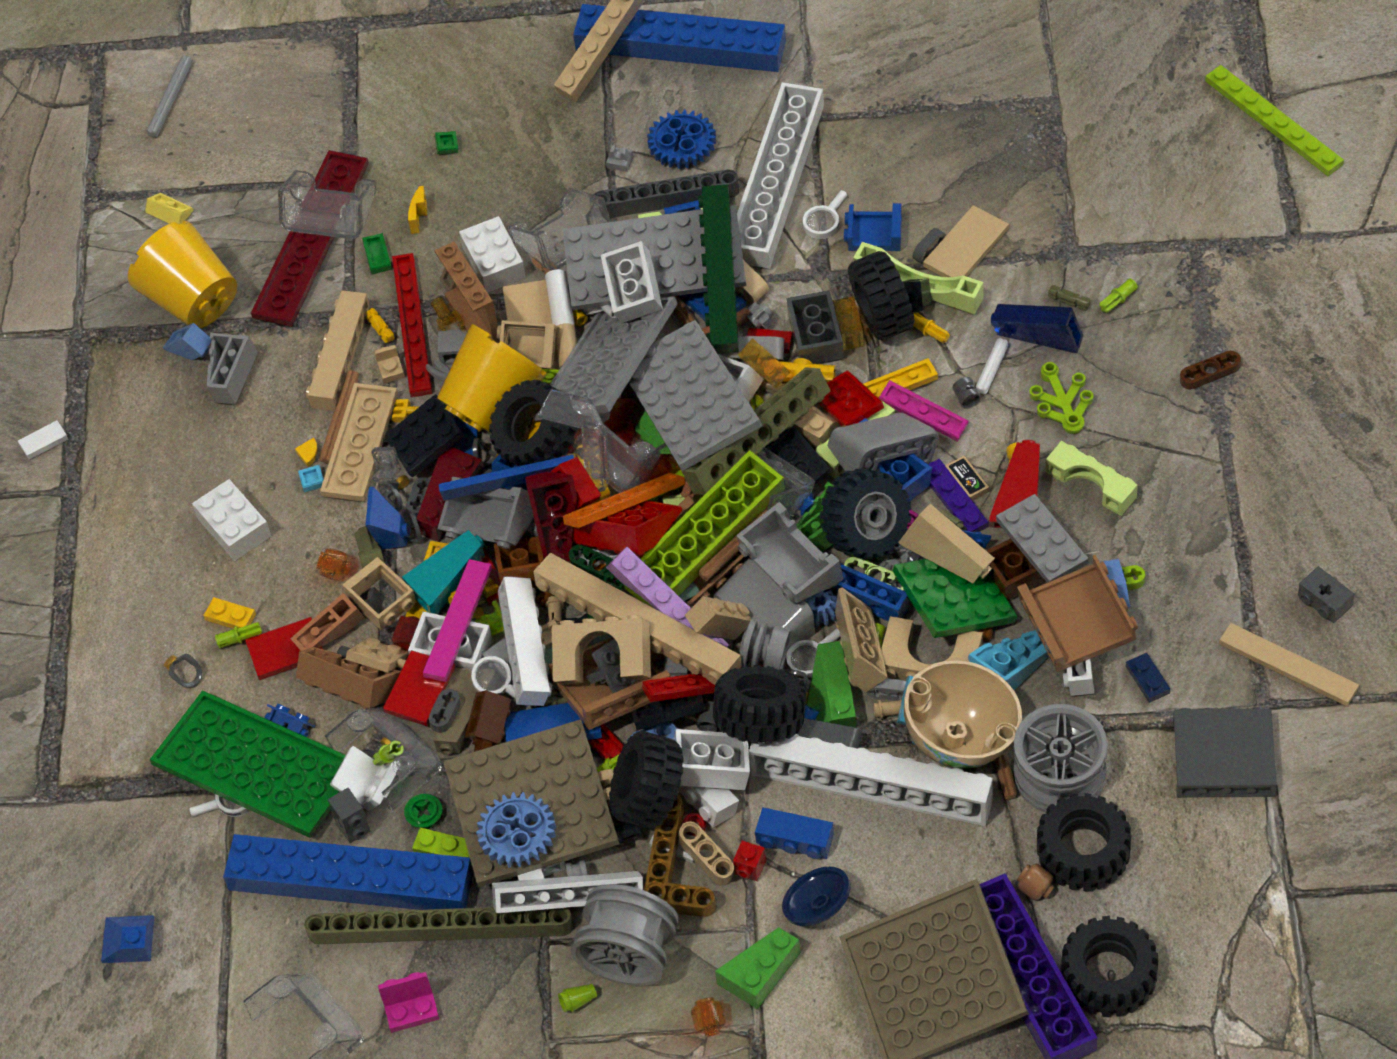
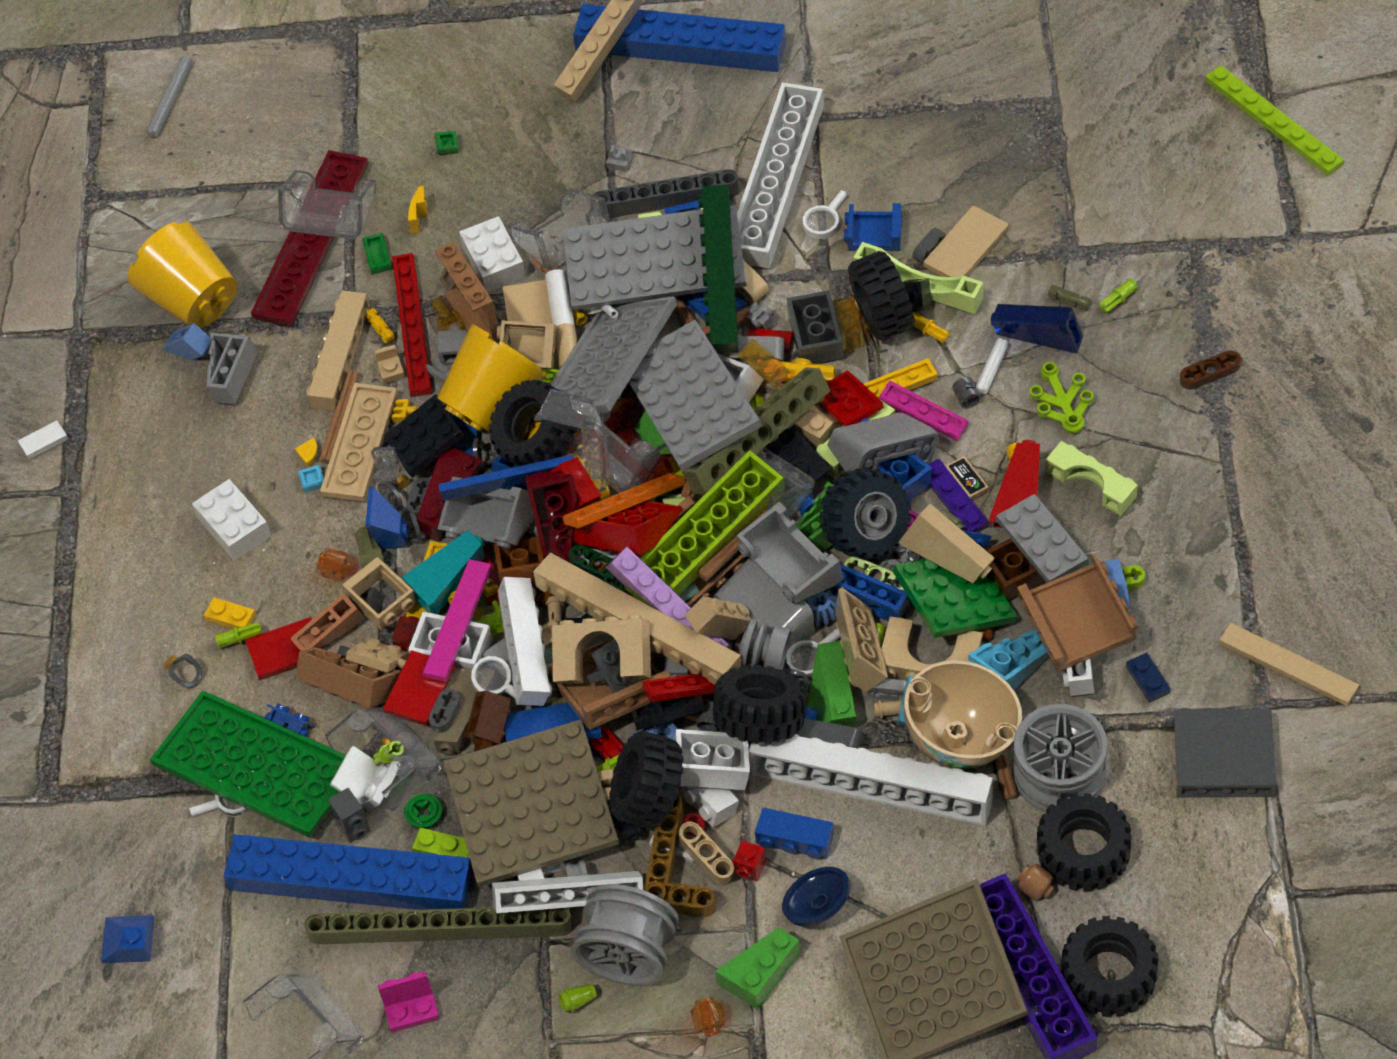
(167, 209): light yellow slope -> none
(516, 829): medium blue gear -> none
(631, 282): white brick -> none
(681, 132): blue gear -> none
(1325, 594): dark grey brick -> none

